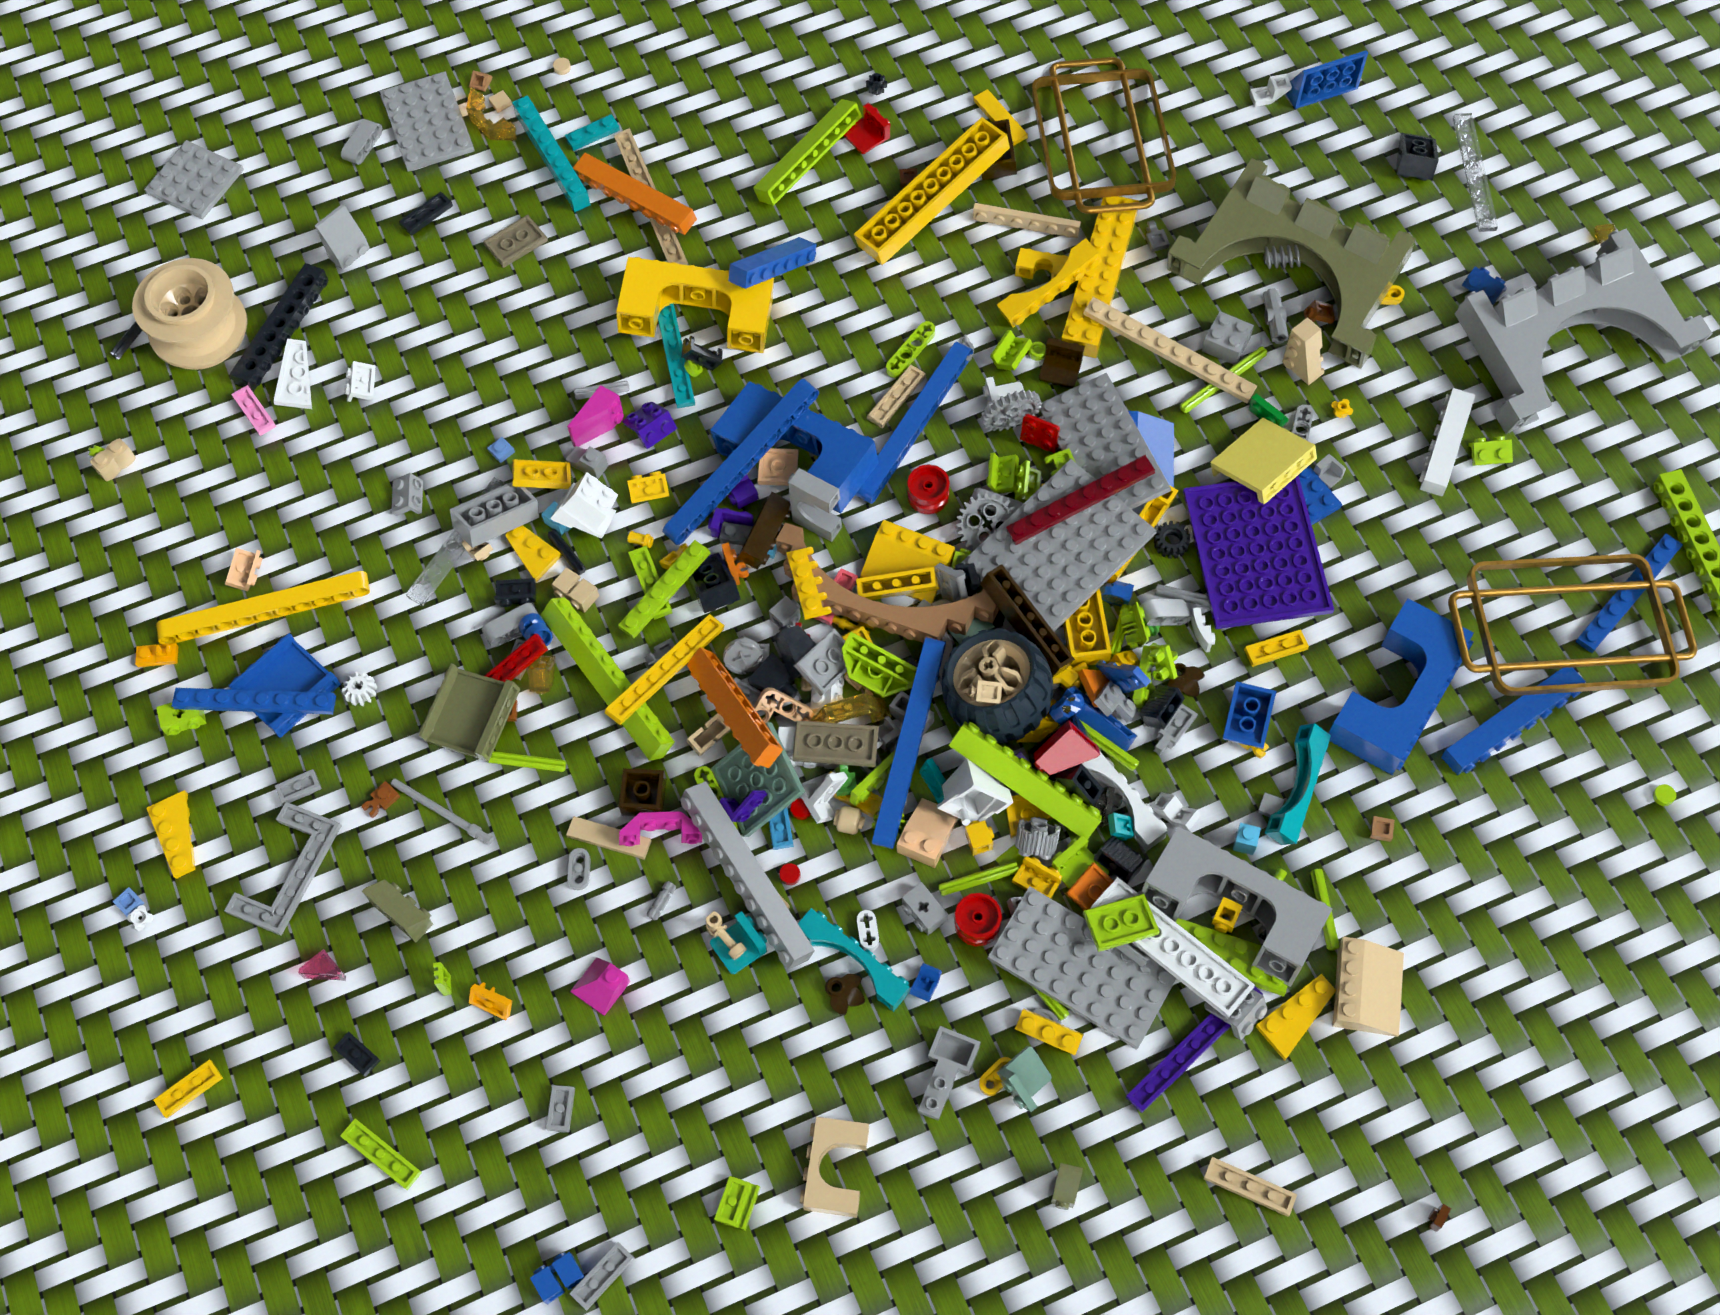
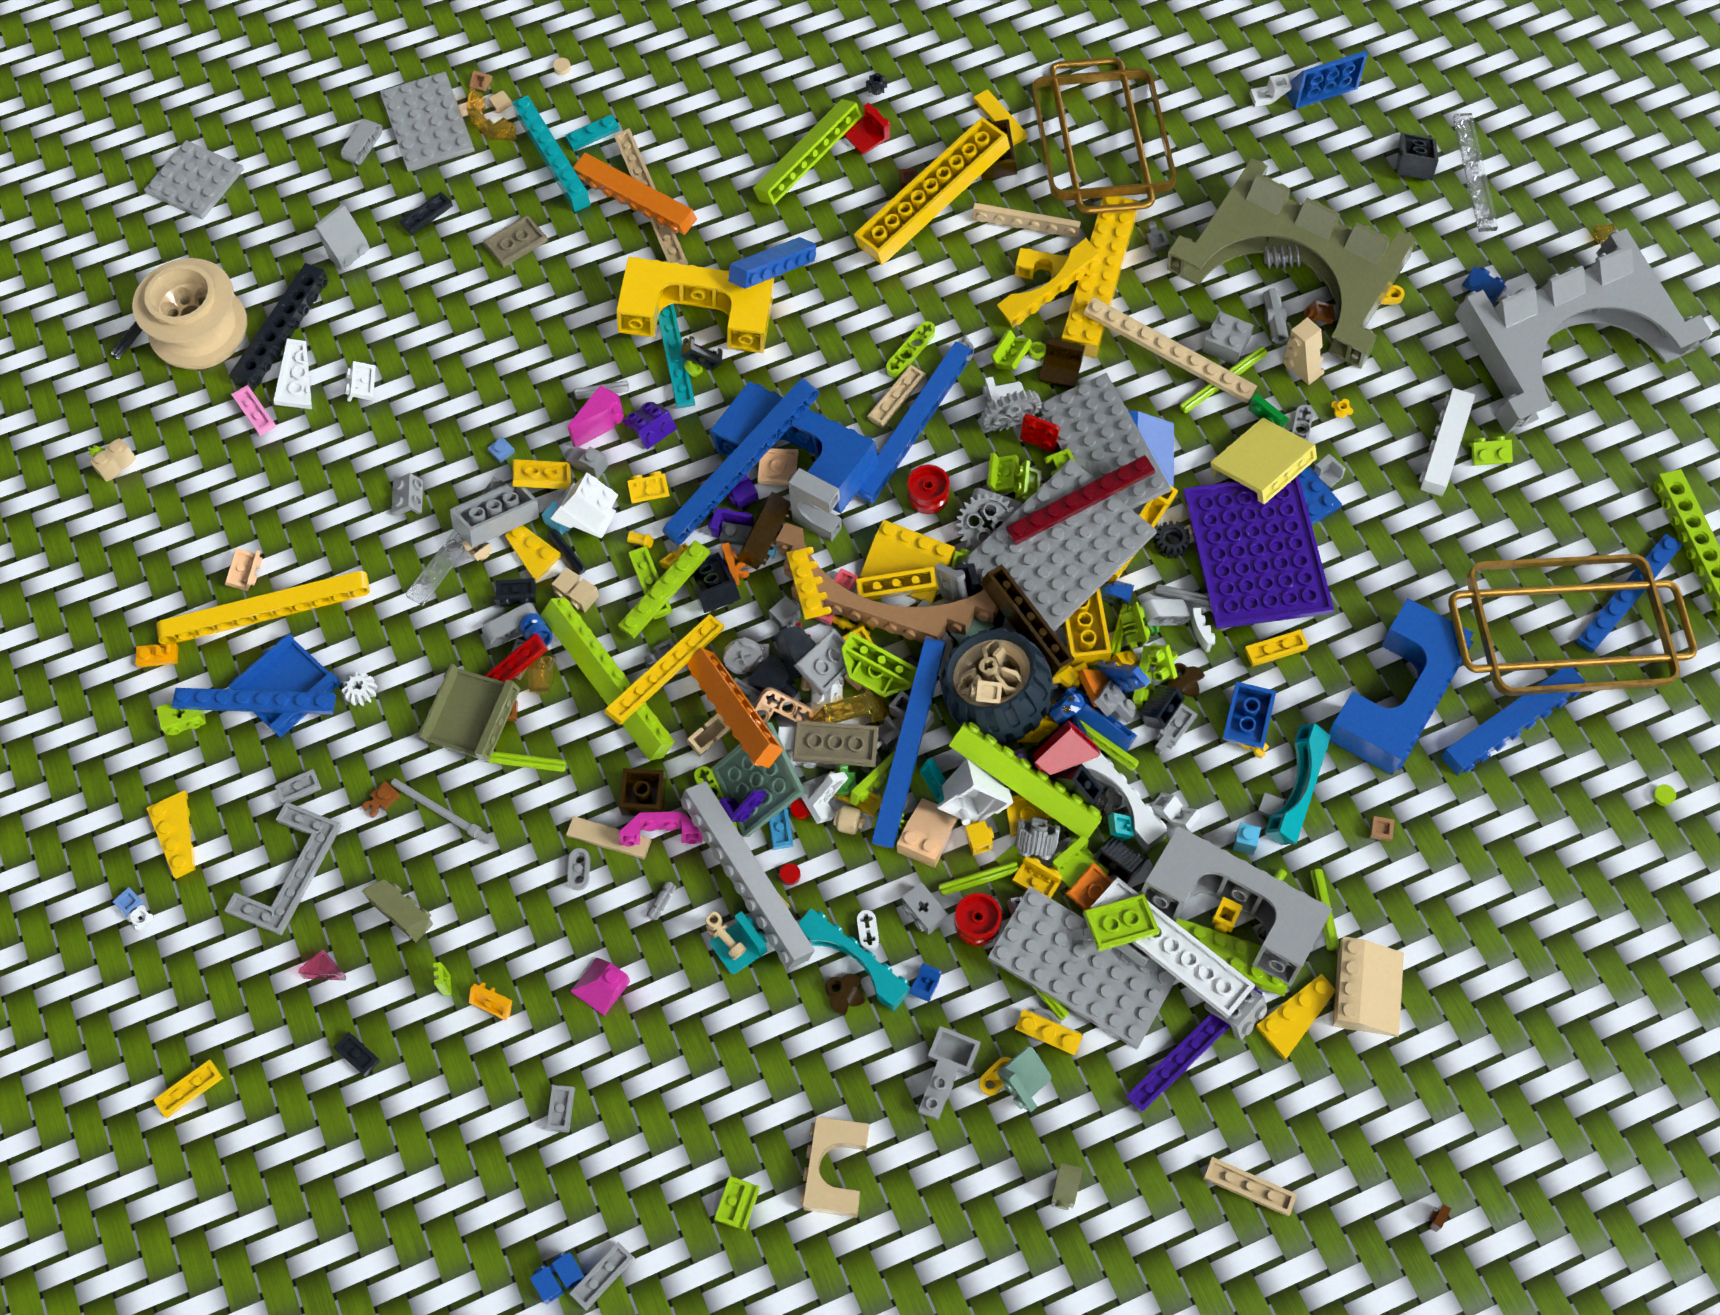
(381, 1154): lime plate -> none

